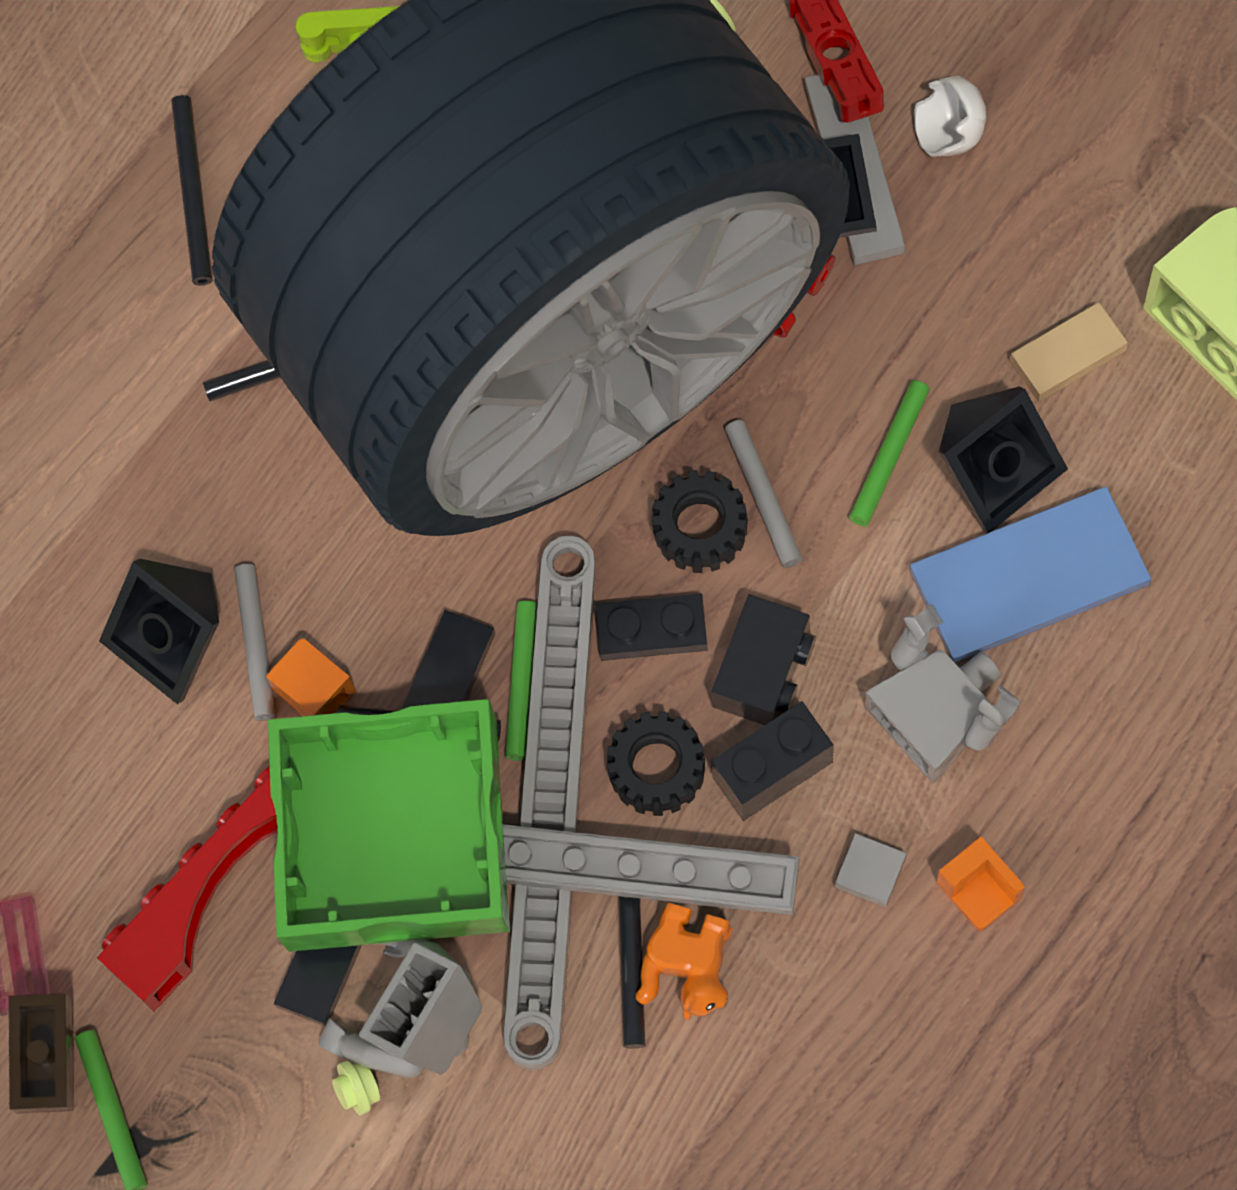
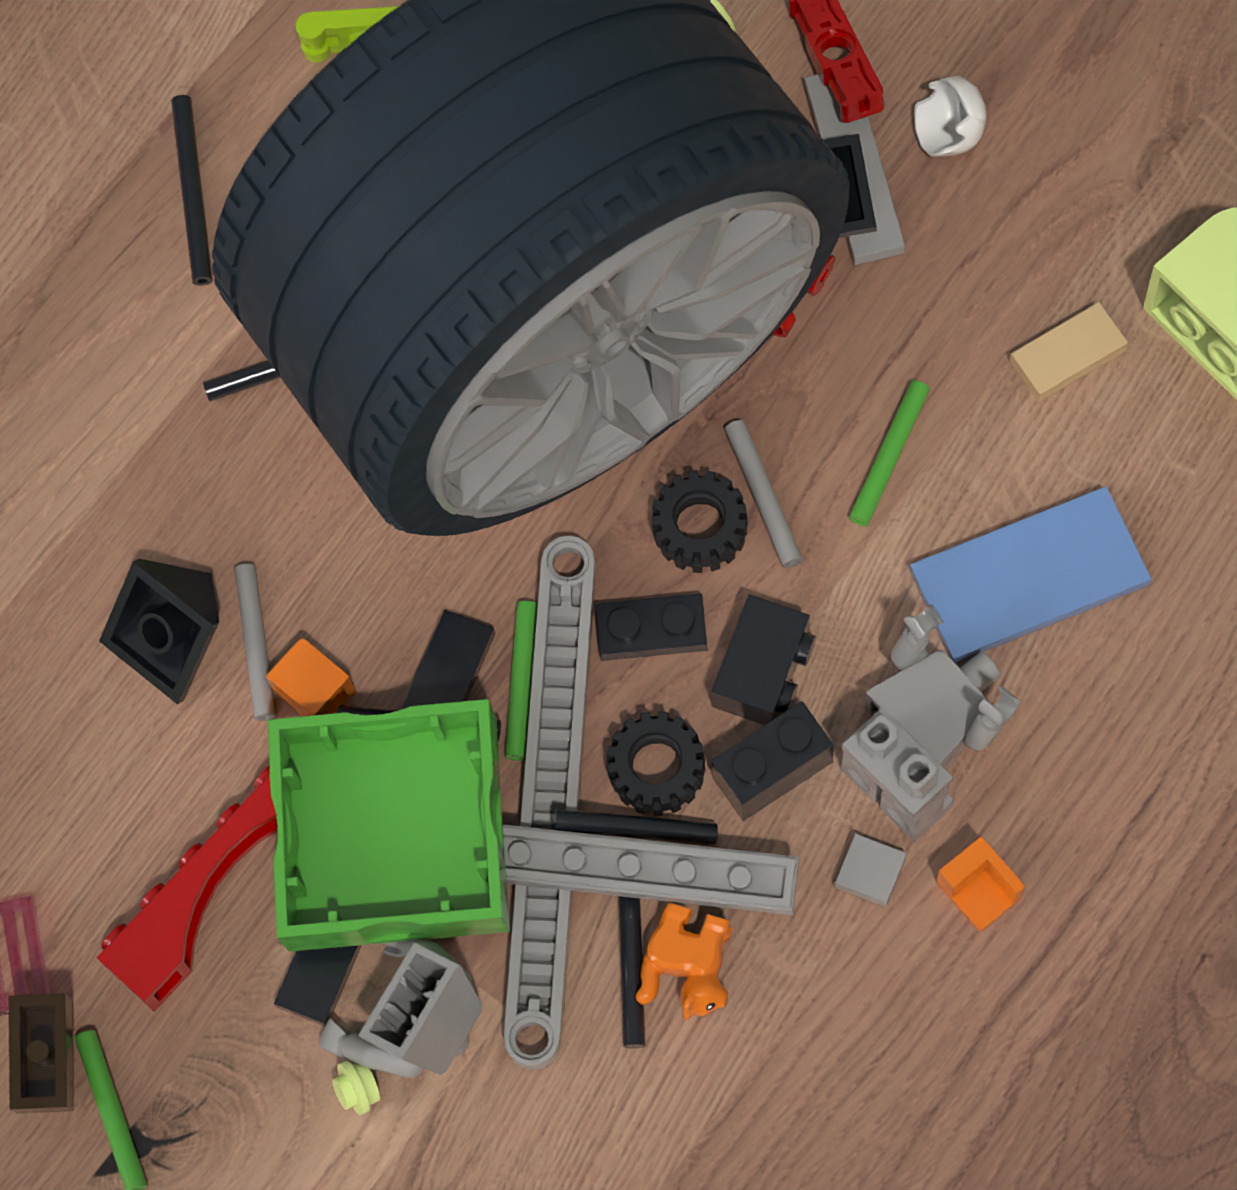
(635, 826): none -> black bar
(899, 772): none -> light grey hips
(999, 454): black slope -> none

